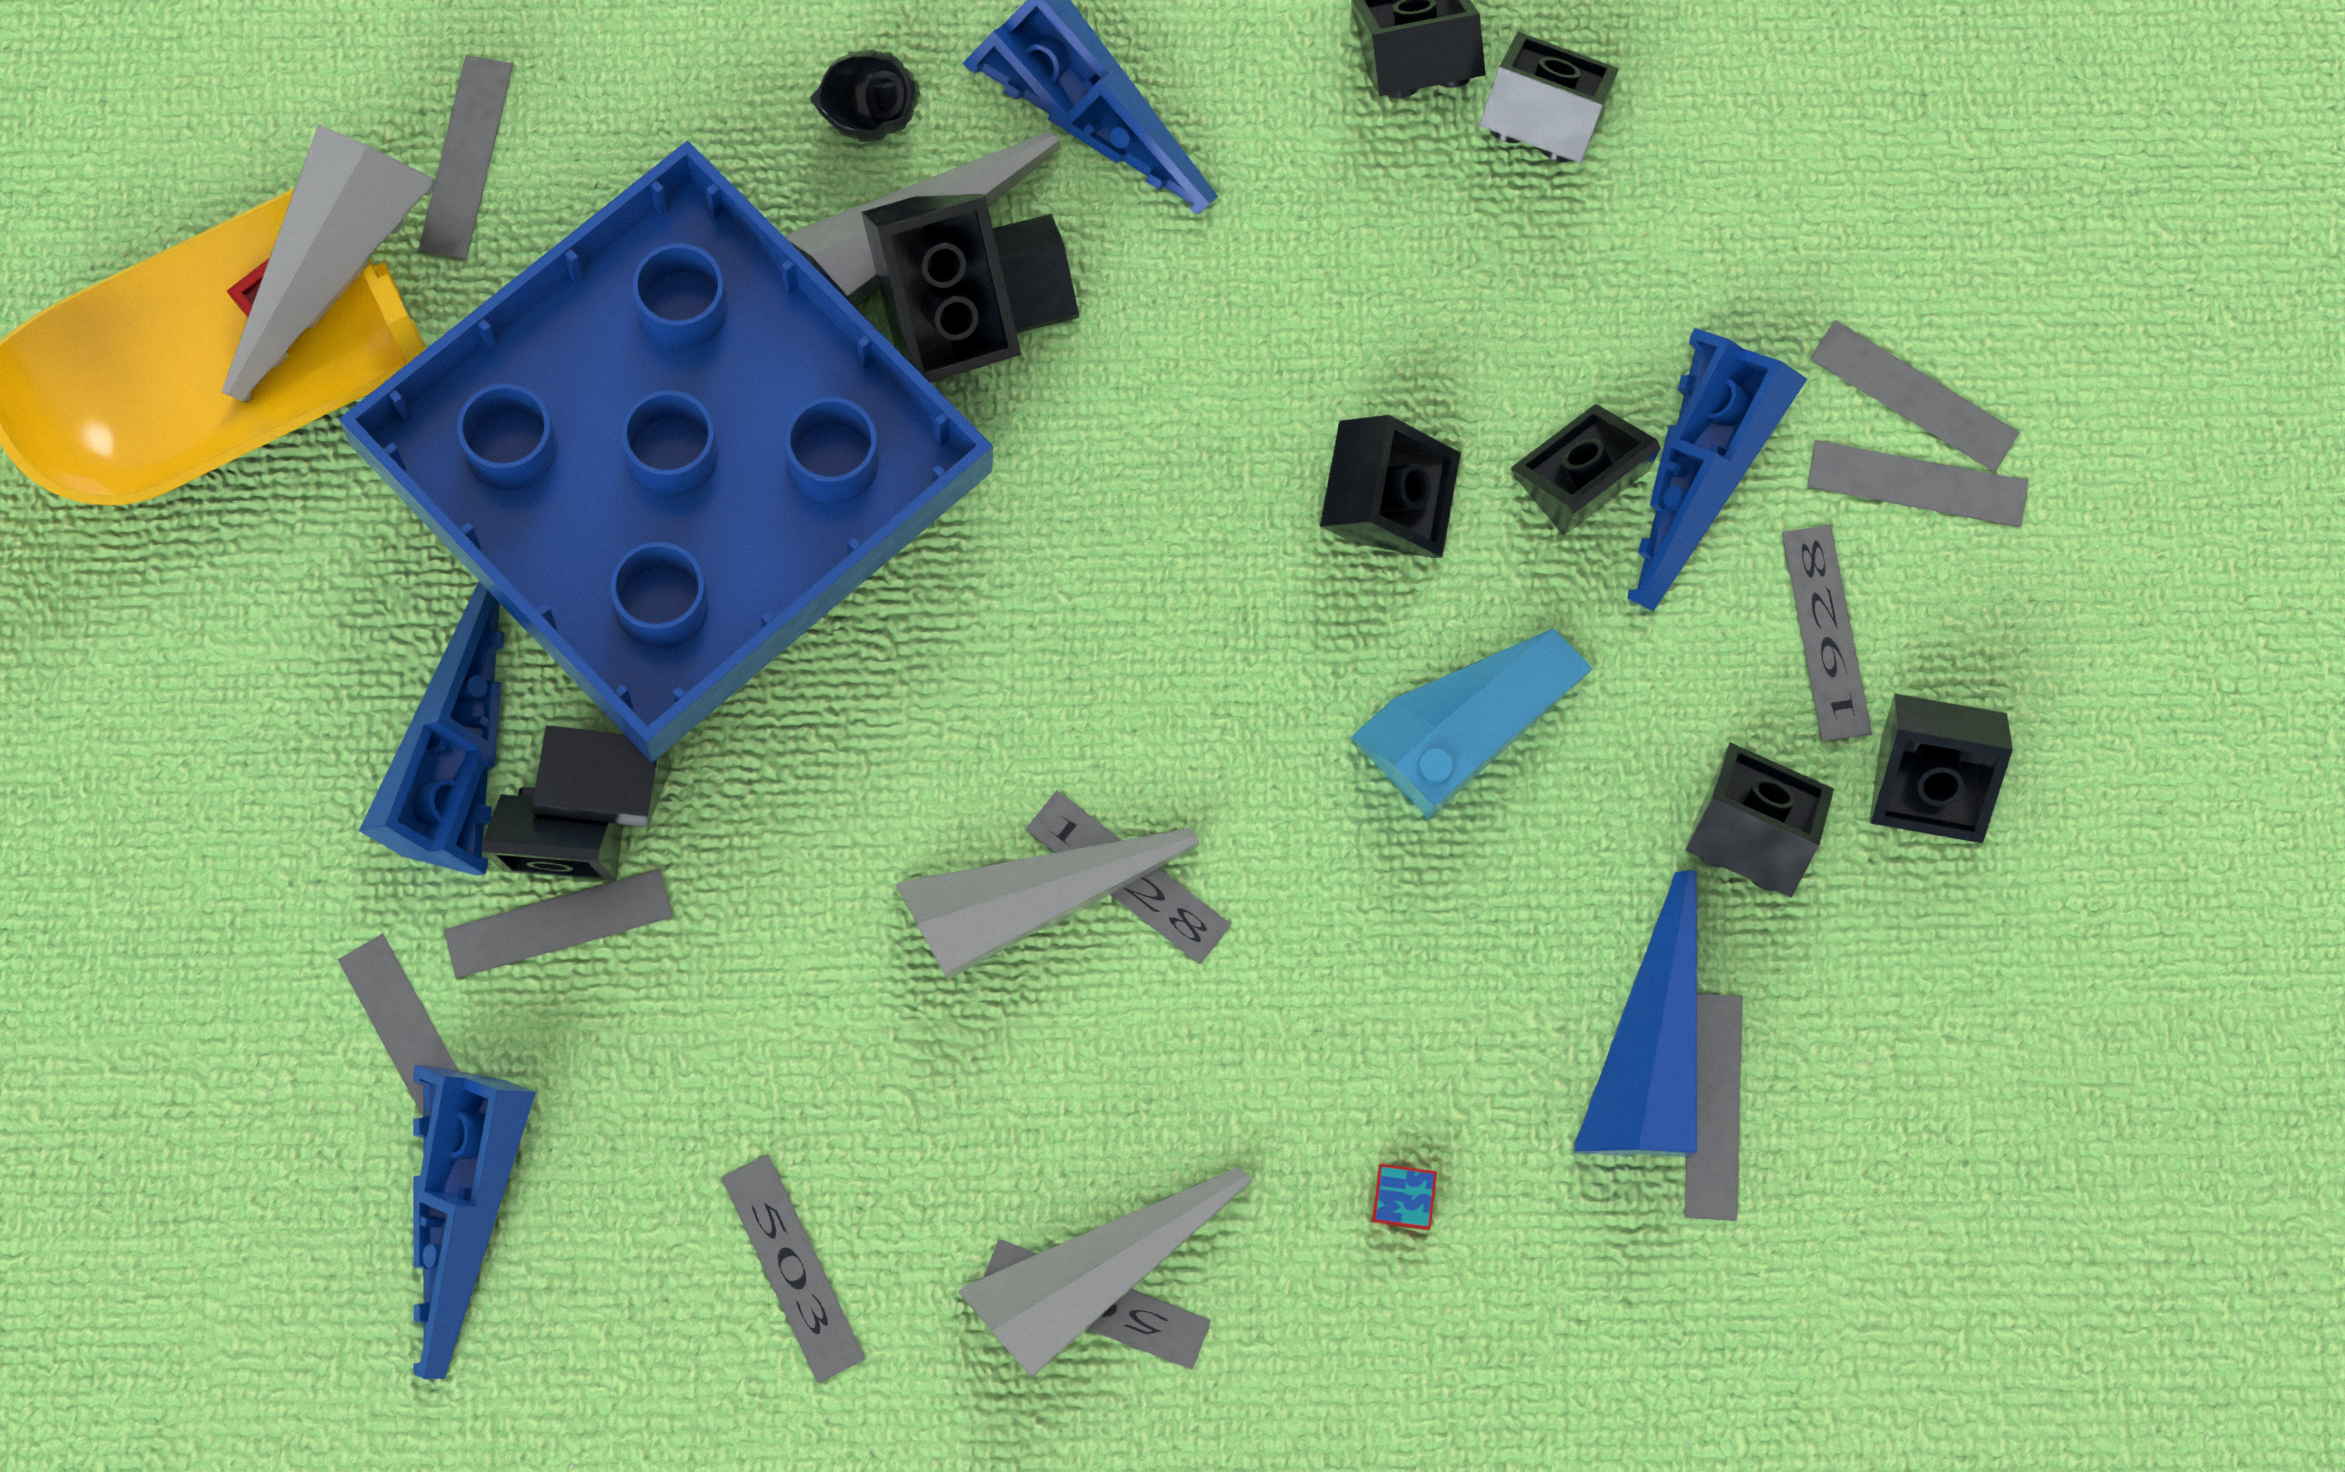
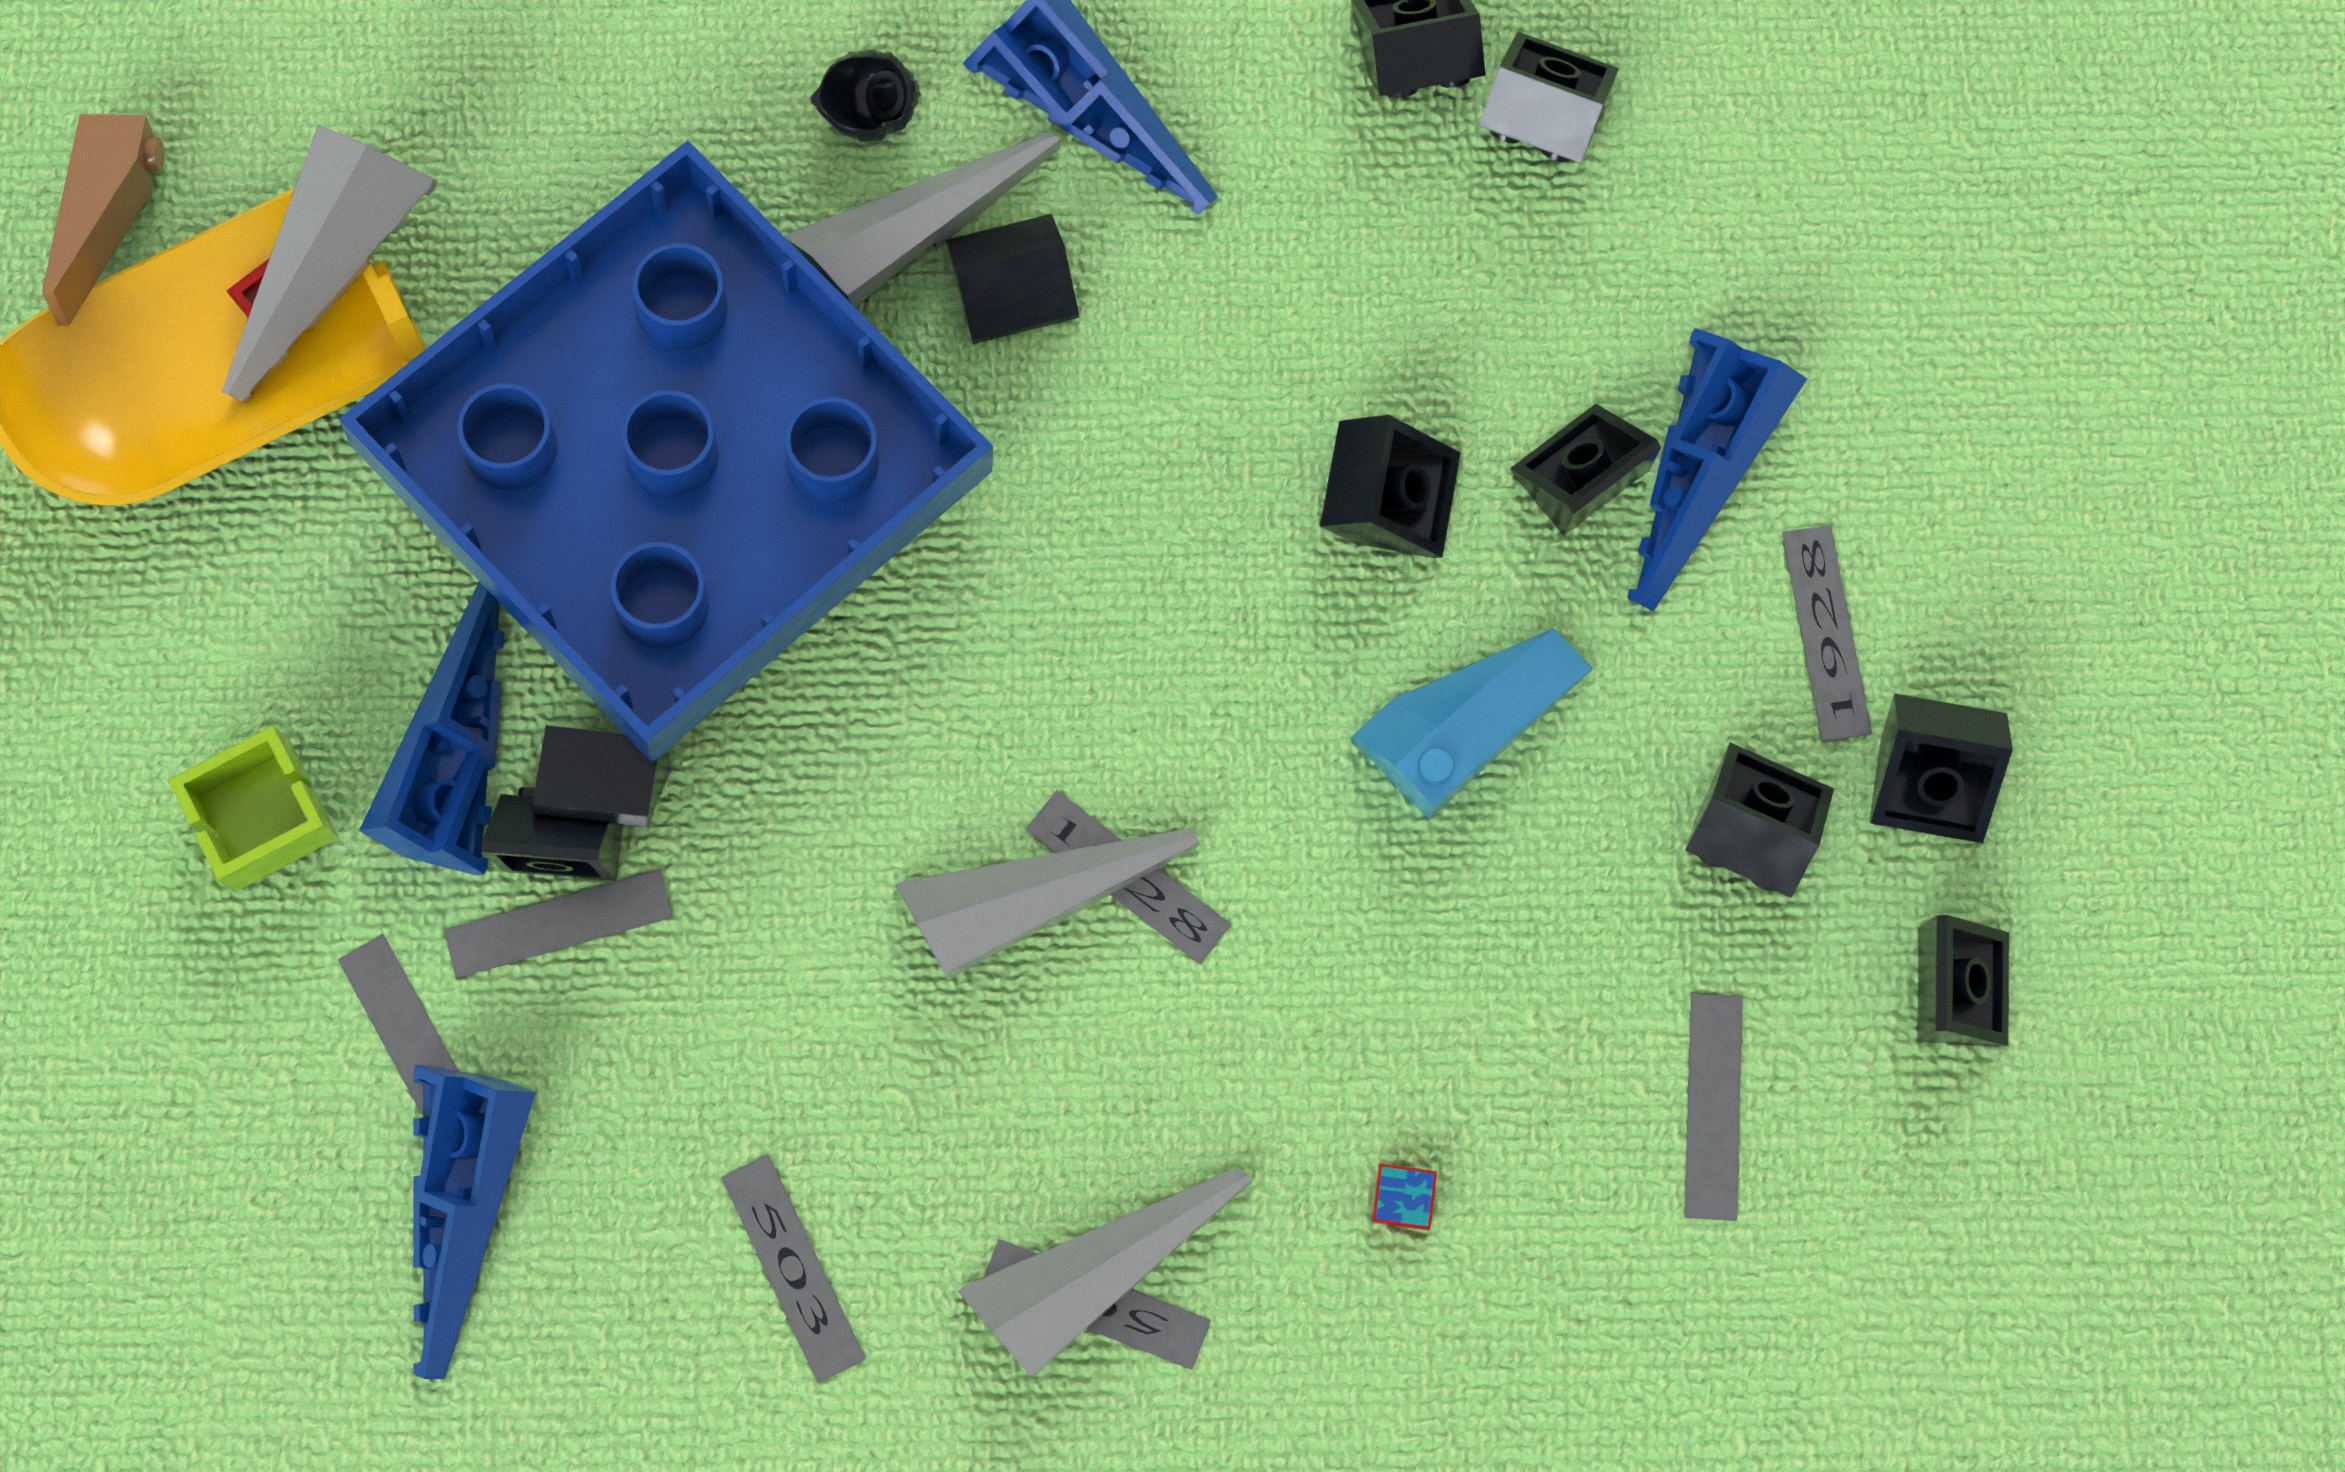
(102, 196): none -> medium nougat slope
(257, 805): none -> lime piece
(465, 157): flat silver sticker -> none
(942, 283): black slope -> none
(1650, 1074): blue wedge -> none
(1914, 395): flat silver sticker -> none
(1917, 483): flat silver sticker -> none
(1962, 983): none -> black slope

